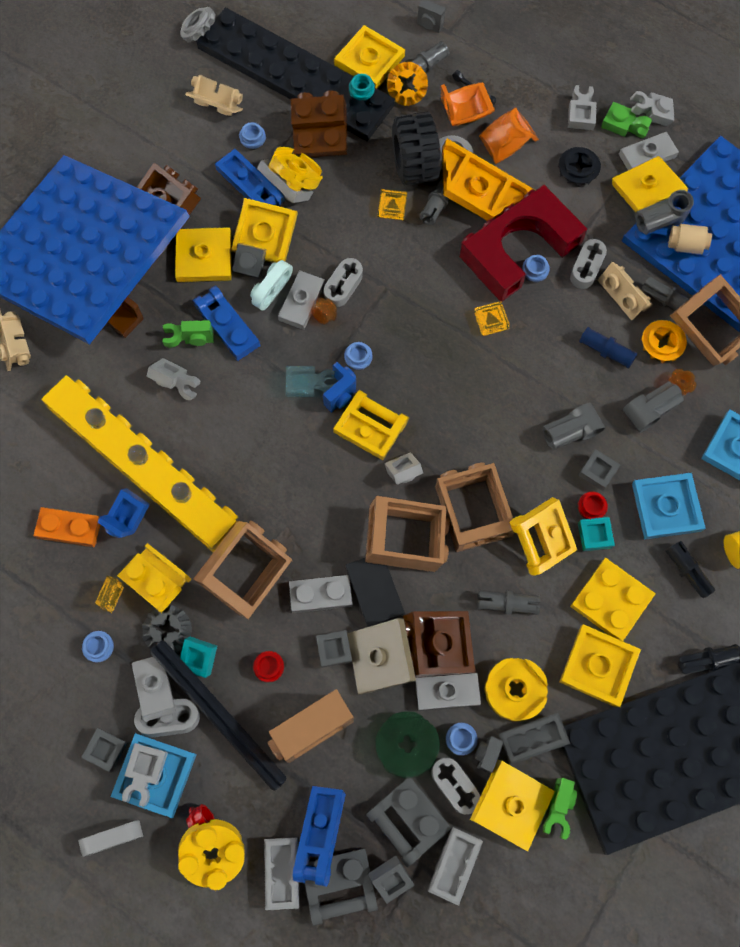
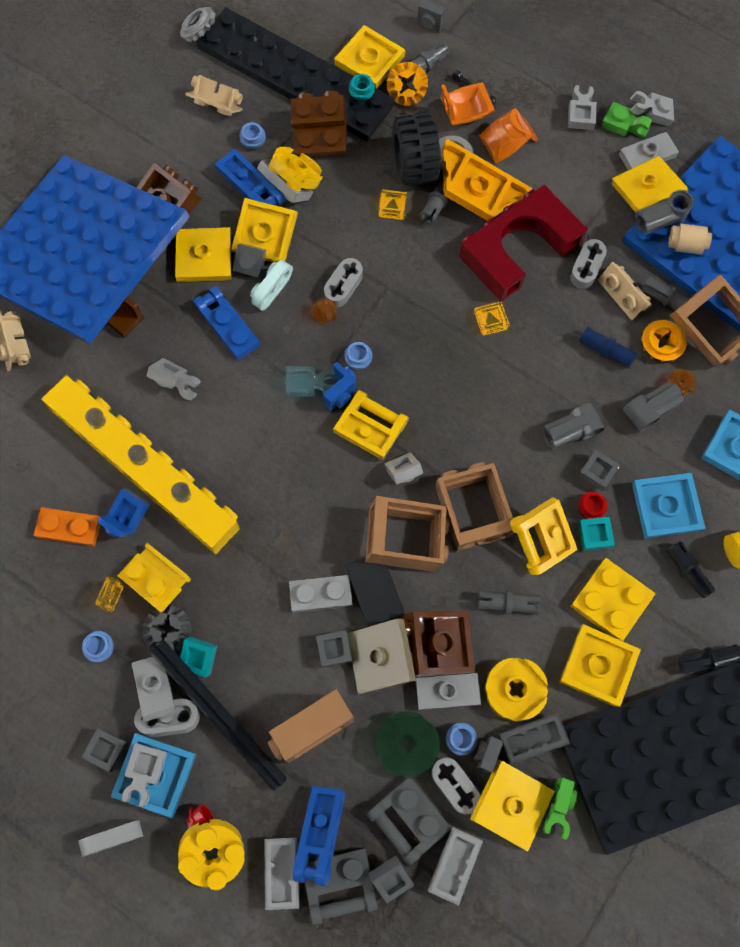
(193, 332): bright green plate -> none
(268, 666): red plate -> none
(280, 561): medium nougat window -> none
(300, 300): light grey plate -> none
(536, 268): medium blue plate -> none
(588, 160): black gear -> none

